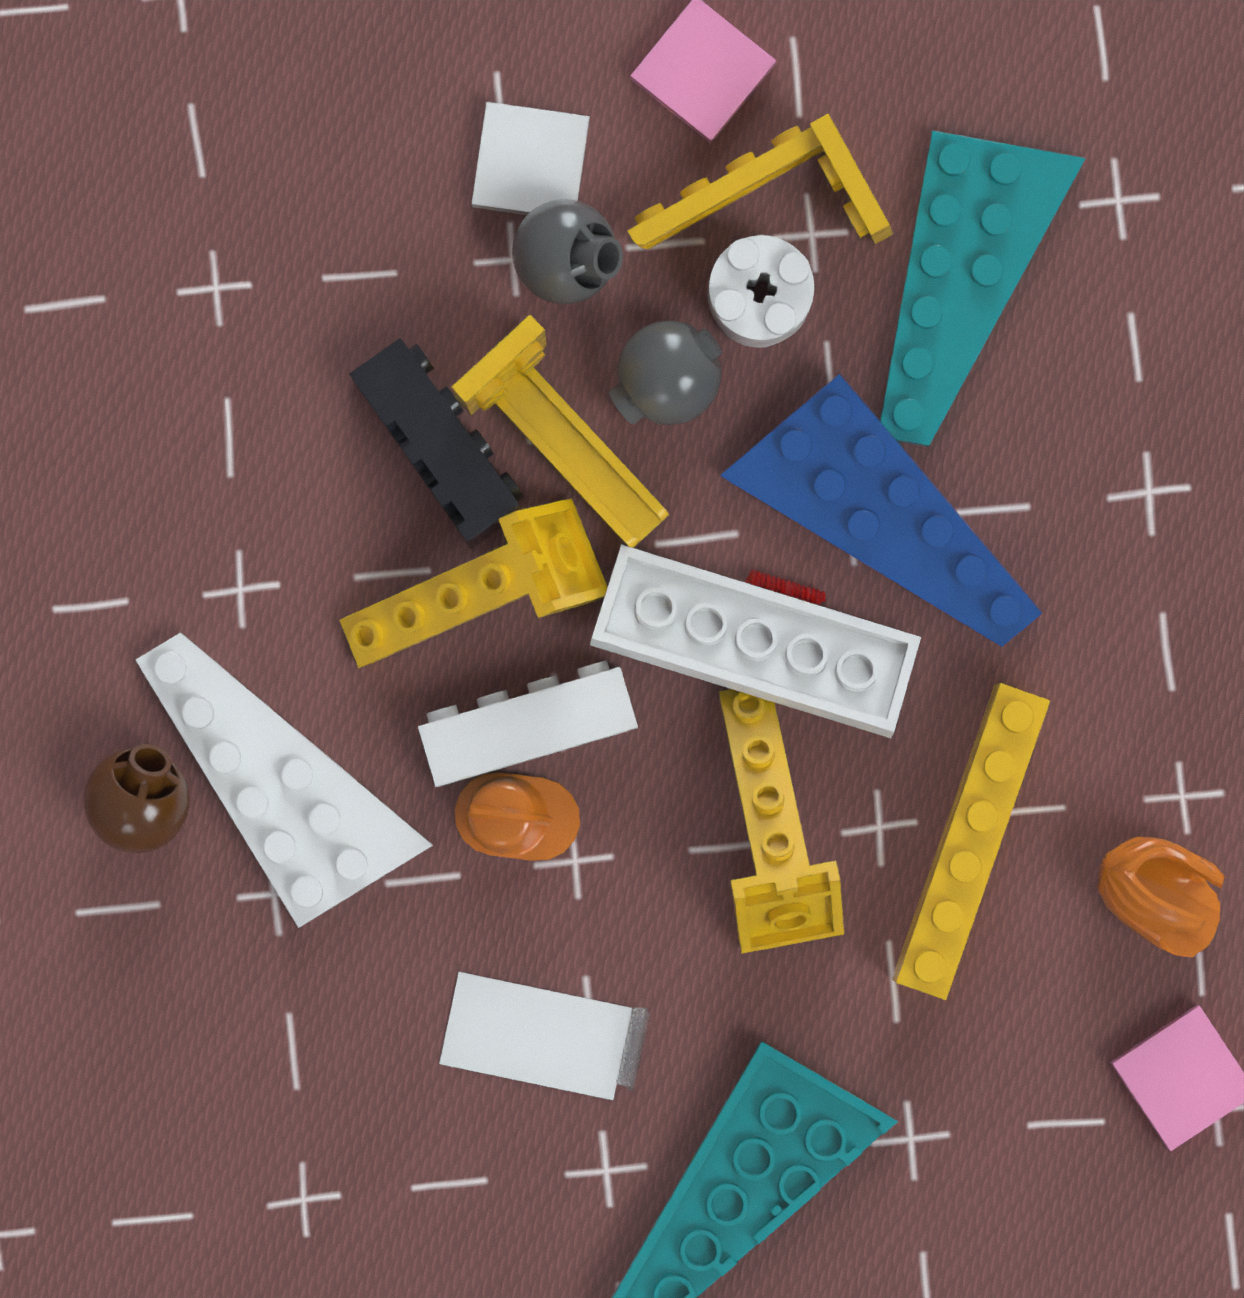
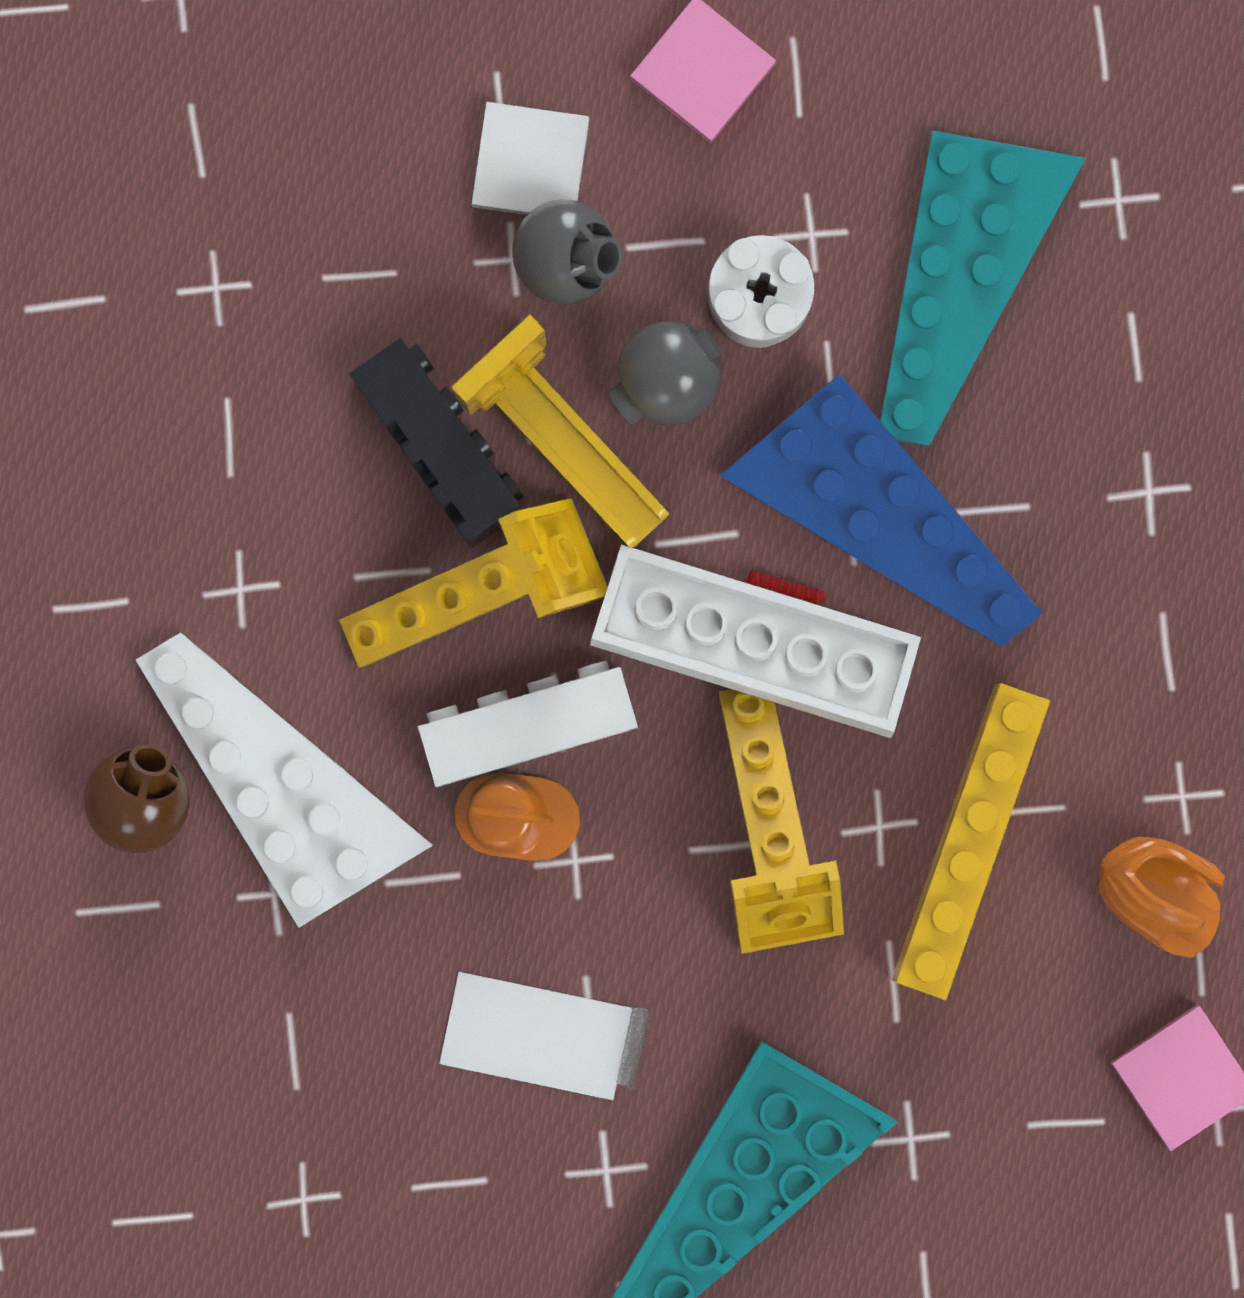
(751, 173): yellow bracket -> none

